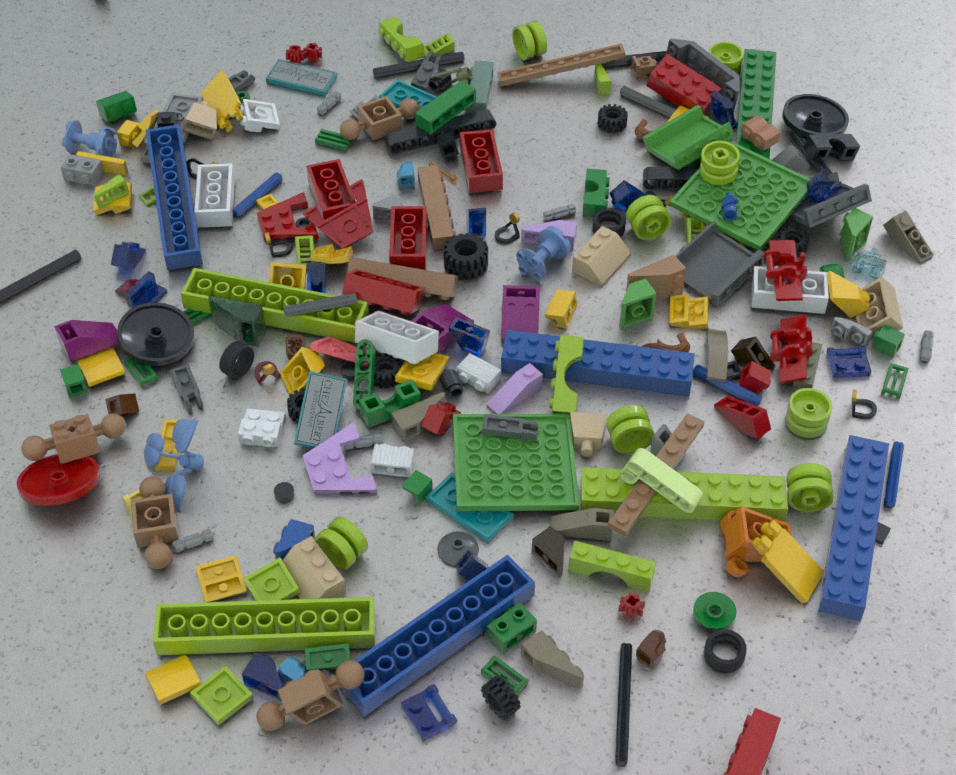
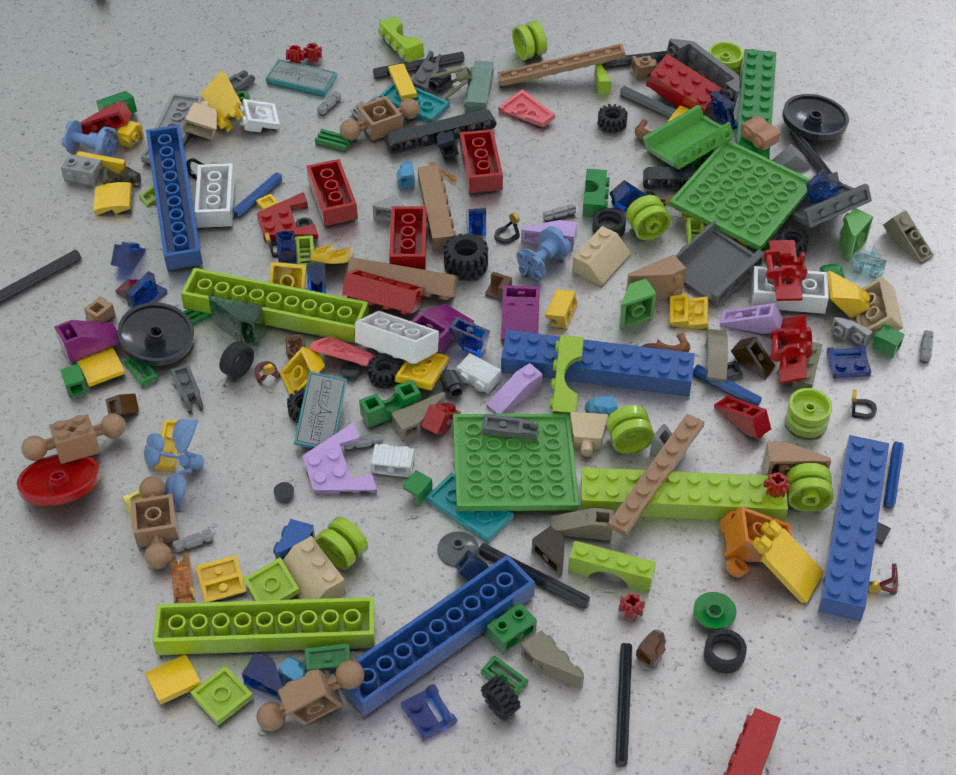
(99, 310): none -> medium nougat brick
(111, 116): none -> red slope
(120, 189): lime slope -> none
(126, 175): none -> clear smoke slope
(148, 123): yellow slope -> none
(167, 119): black slope -> none
(183, 579): none -> clear orange hinge
(261, 428): white plate -> none
(286, 247): none -> clear blue slope
(319, 305): dark grey axle -> none
(349, 224): red wing -> none
(367, 375): green beam -> none
(402, 81): none -> yellow tile
(441, 45): lime slope -> none
(445, 107): green brick -> none
(495, 289): none -> reddish brown panel
(527, 109): none -> coral wing
(539, 577): none -> black axle
(601, 405): none -> dark azure rock
(662, 479): yellowish green beam -> none
(719, 163): lime wheel -> none
(728, 207): blue piece -> none
(755, 319): none -> lavender slope
(755, 378): red brick -> none
(776, 485): none -> red gear
(784, 455): none -> medium nougat slope
(820, 146): black arch -> none
(875, 587): none -> dark red piece
(891, 392): green tile -> none

